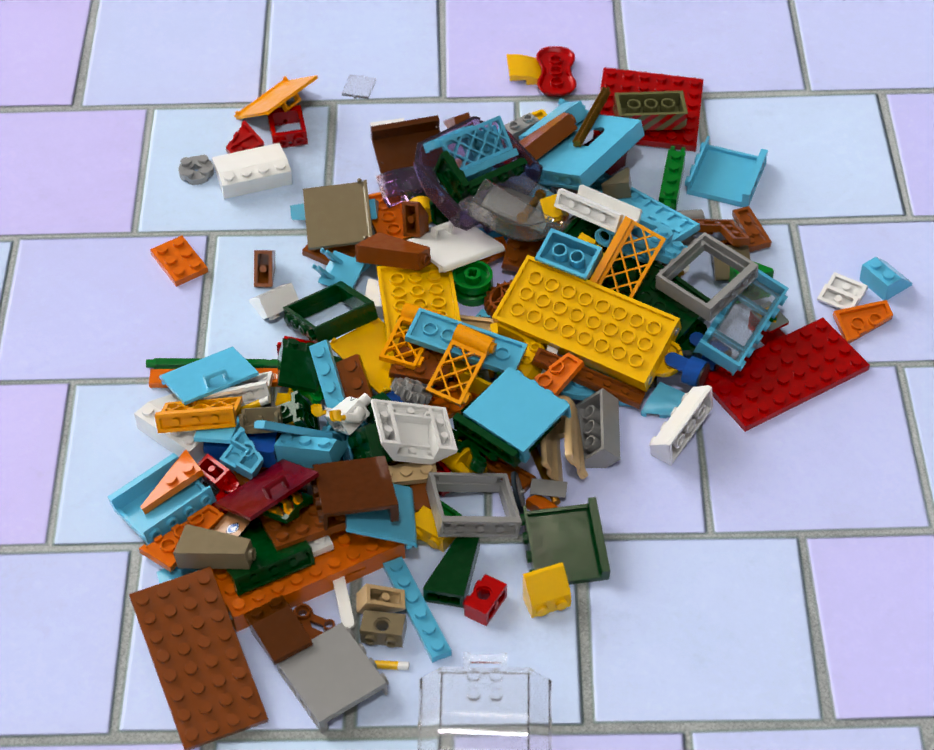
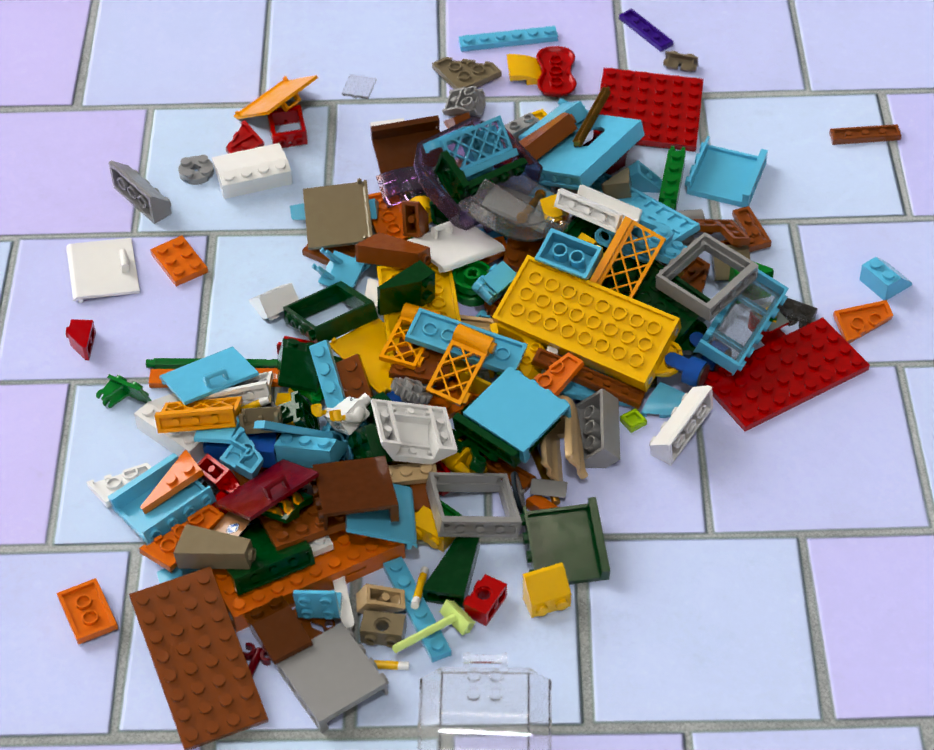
(81, 336): none -> red slope
(87, 611): none -> orange plate
(102, 269): none -> white container
(110, 484): none -> white wing
(119, 388): none -> green plate
(139, 192): none -> light grey slope
(255, 656): none -> dark red bar
(264, 268): dark orange slope -> none
(318, 603): none -> medium azure bracket
(411, 285): none -> dark green slope
(419, 587): none -> bar
(453, 615): none -> yellowish green piece
(465, 72): none -> dark tan plate
(465, 100): none -> light grey slope
(494, 283): none -> medium azure hinge
(508, 38): none -> medium azure plate
(633, 420): none -> lime tile
(644, 179): none -> medium azure slope
(646, 30): none -> dark purple tile
(655, 109): olive brick -> none
(673, 59): none -> dark tan hinge
(696, 273): none -> dark orange wing
(798, 312): none -> clear smoke plate
(842, 292): white slope -> none
(865, 134): none -> dark orange tile

